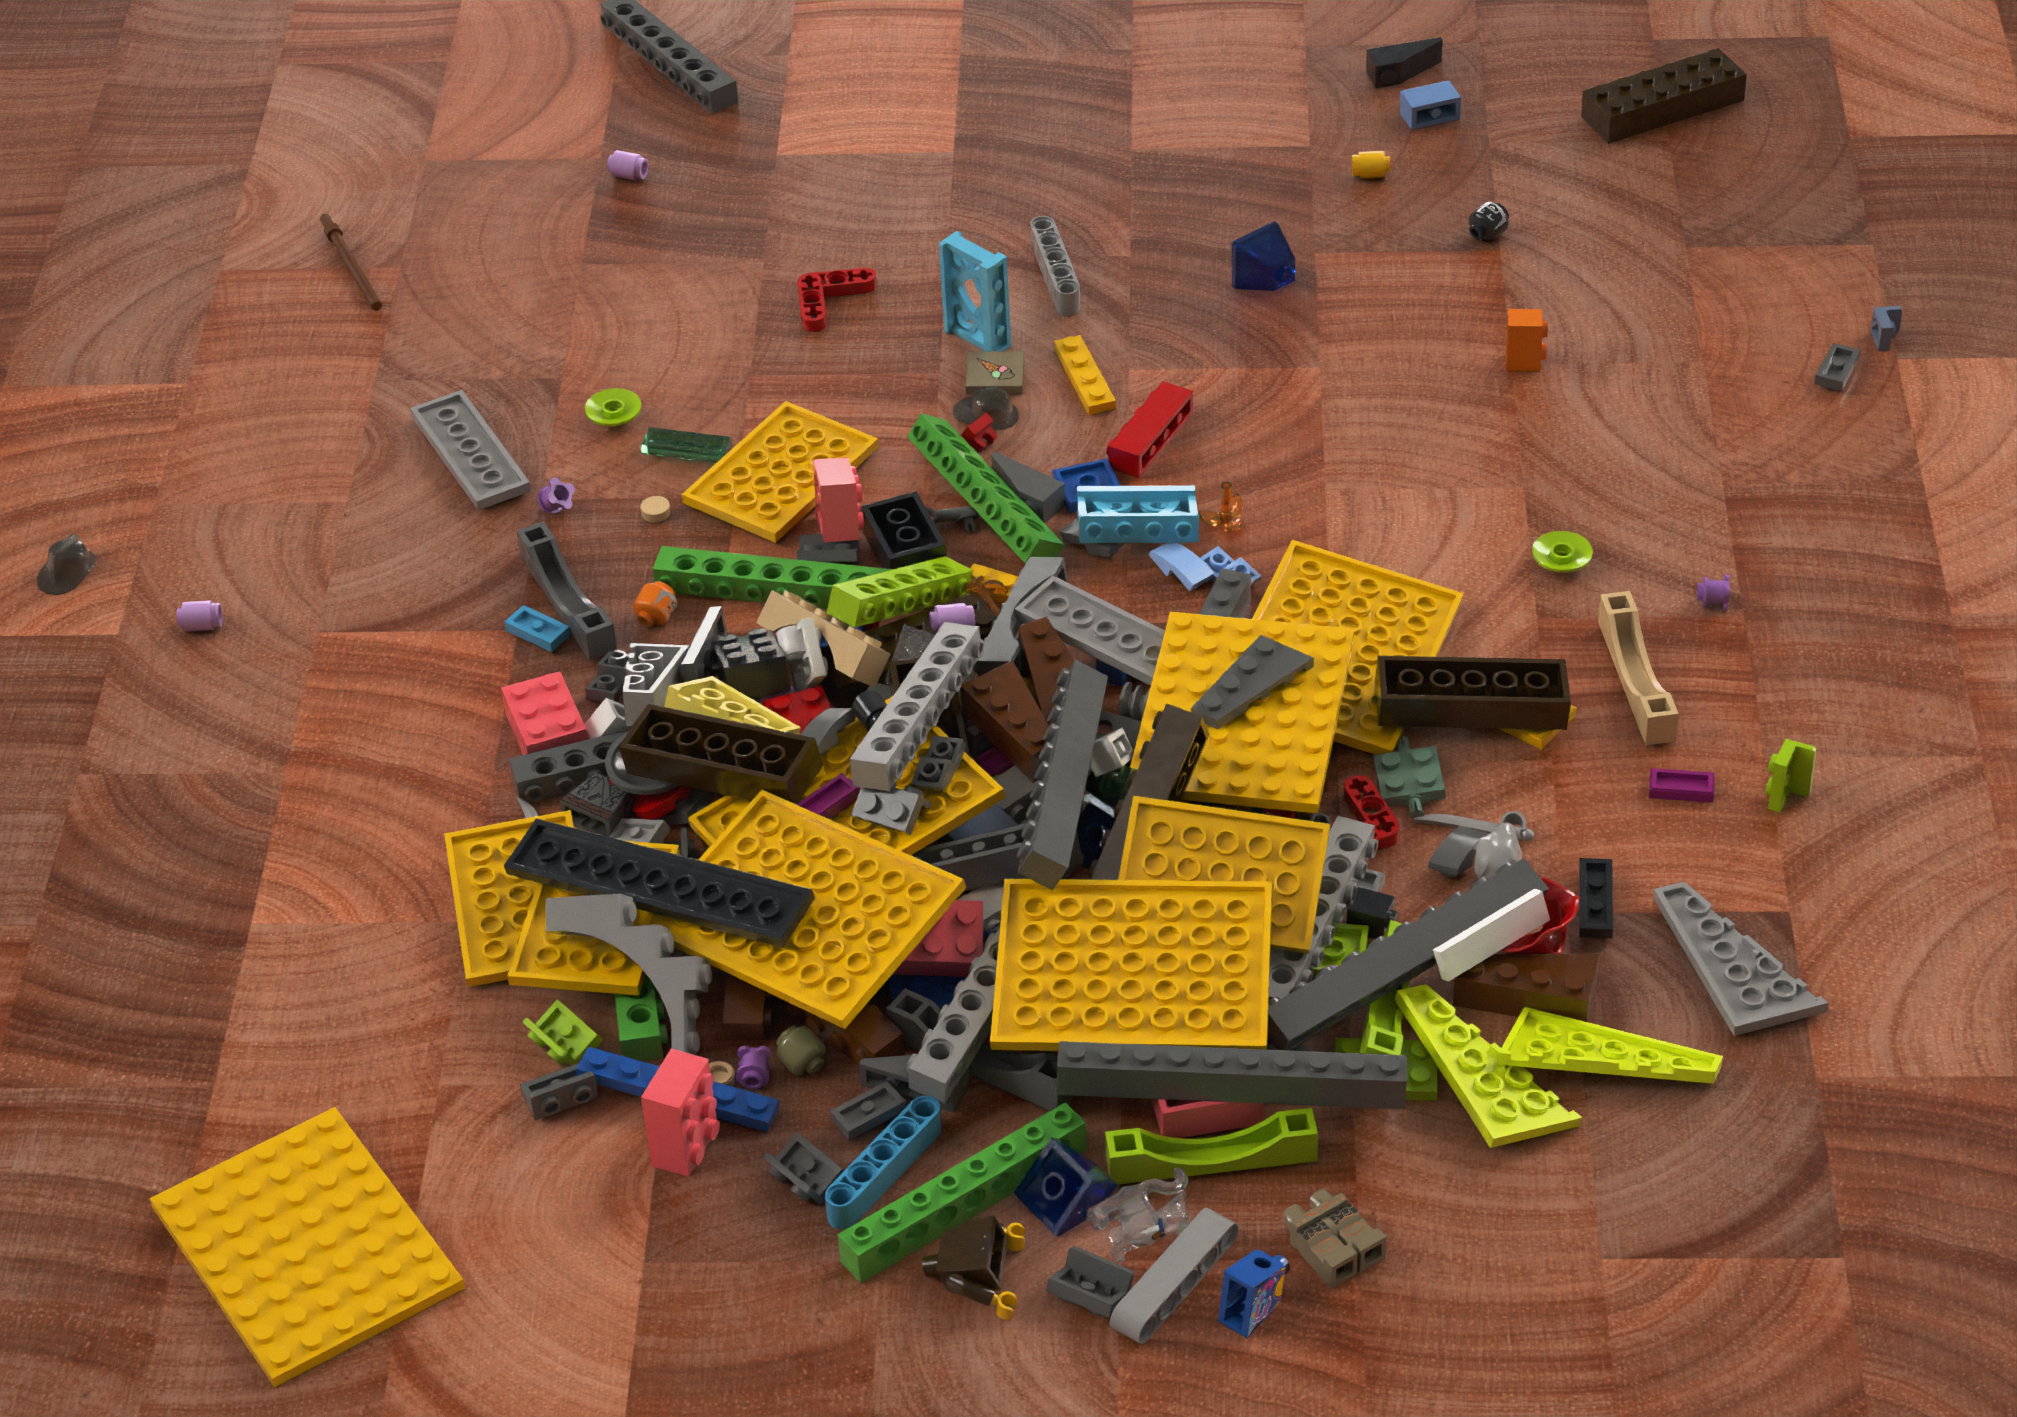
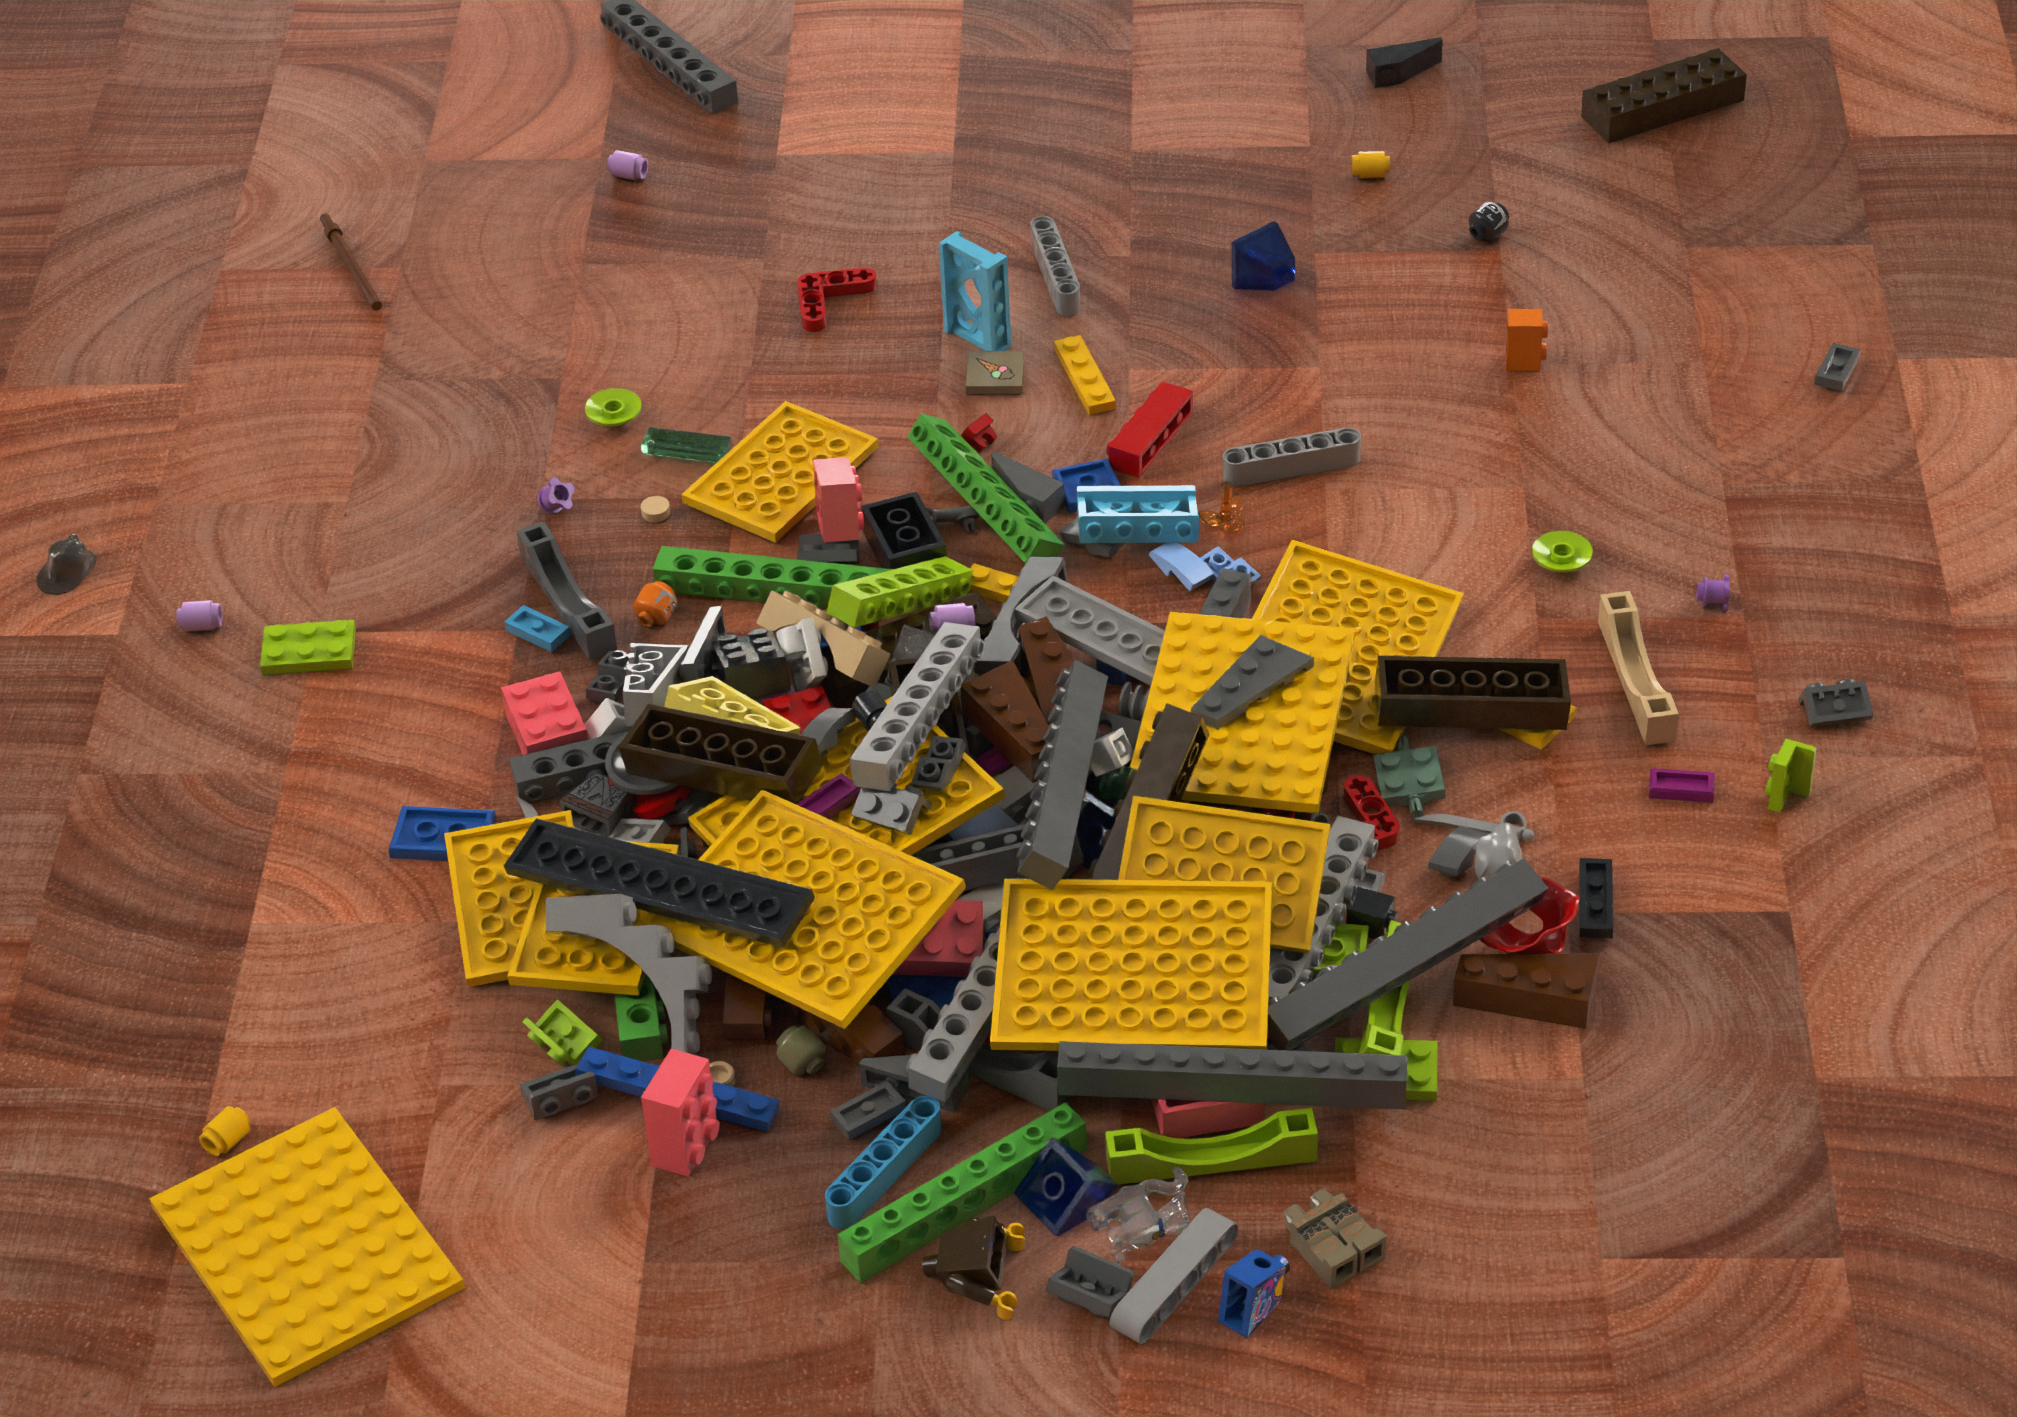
(225, 1130): none -> yellow brick
(308, 647): none -> lime plate
(422, 830): none -> blue tile
(470, 450): light grey plate -> none
(753, 1066): medium lavender brick -> none
(805, 1167): dark grey bracket -> none
(987, 590): clear orange plant -> none
(991, 401): clear smoke piece -> none
(1292, 456): none -> light grey beam
(1430, 105): medium blue brick -> none
(1491, 935): white tile -> none
(1496, 1097): neon yellow wing -> none
(1579, 1046): neon yellow wing -> none
(1734, 968): light grey wing -> none
(1836, 703): none -> dark grey bracket
(1884, 325): sand blue bracket -> none

